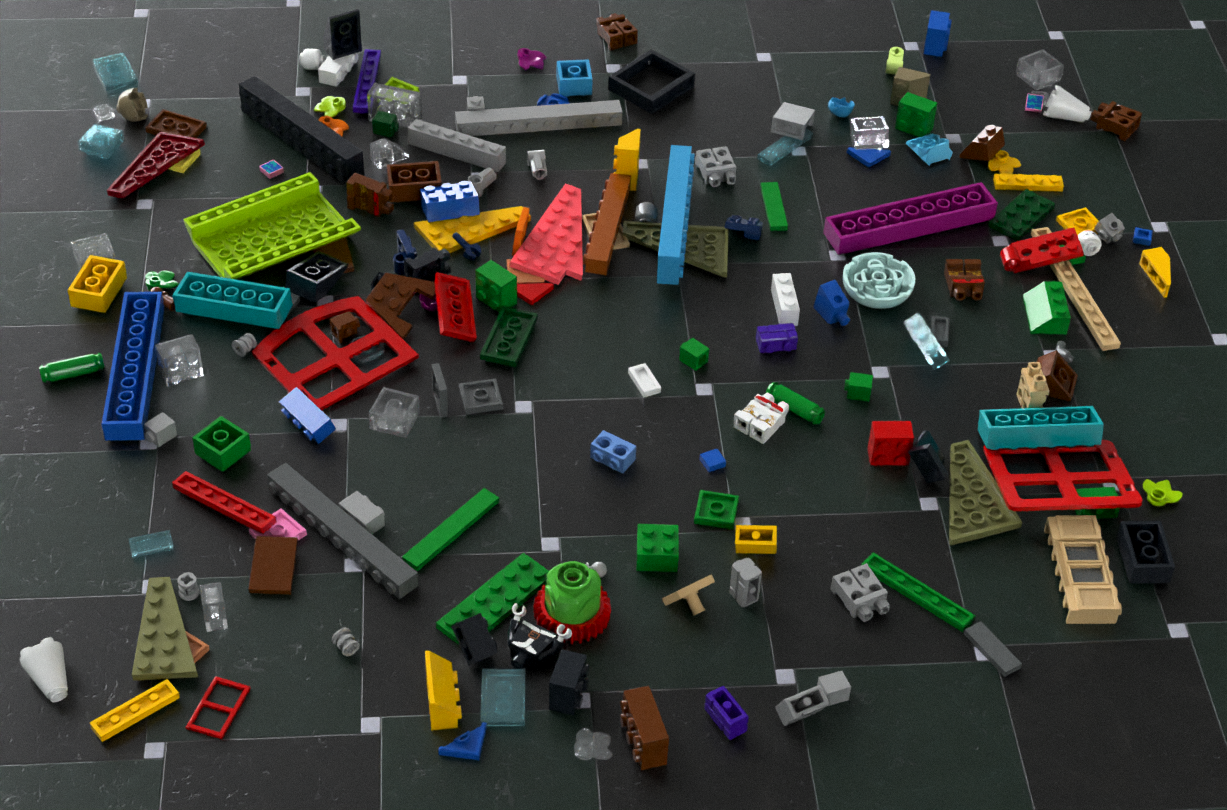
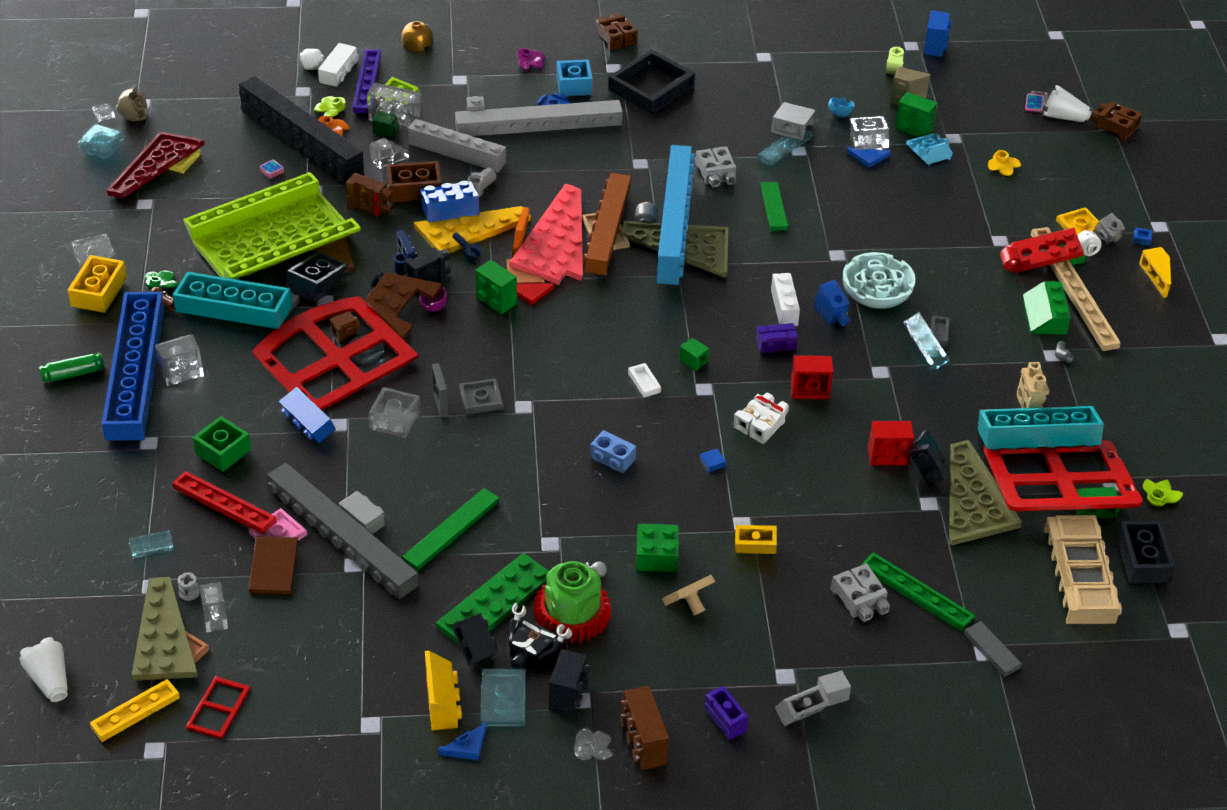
(115, 71): clear light blue tile -> none
(160, 429): light grey brick -> none
(176, 124): reddish brown tile -> none
(244, 344): light grey bush -> none
(343, 35): black slope -> none
(345, 641): light grey bush -> none
(417, 36): none -> pearl gold cylinder
(455, 291): red hinge -> none
(508, 336): dark green plate -> none
(537, 161): light grey piece -> none
(628, 156): yellow slope -> none
(716, 509): green tile -> none
(745, 582): light grey brick -> none
(751, 227): dark blue plate -> none
(797, 404): green axle -> none
(811, 377): none -> red brick
(858, 386): green brick -> none
(909, 218): magenta brick -> none
(964, 279): reddish brown hips -> none
(985, 145): reddish brown slope -> none
(1022, 215): dark green plate -> none
(1030, 182): yellow plate -> none
(1039, 69): clear brick -> none
(1059, 375): reddish brown slope -> none

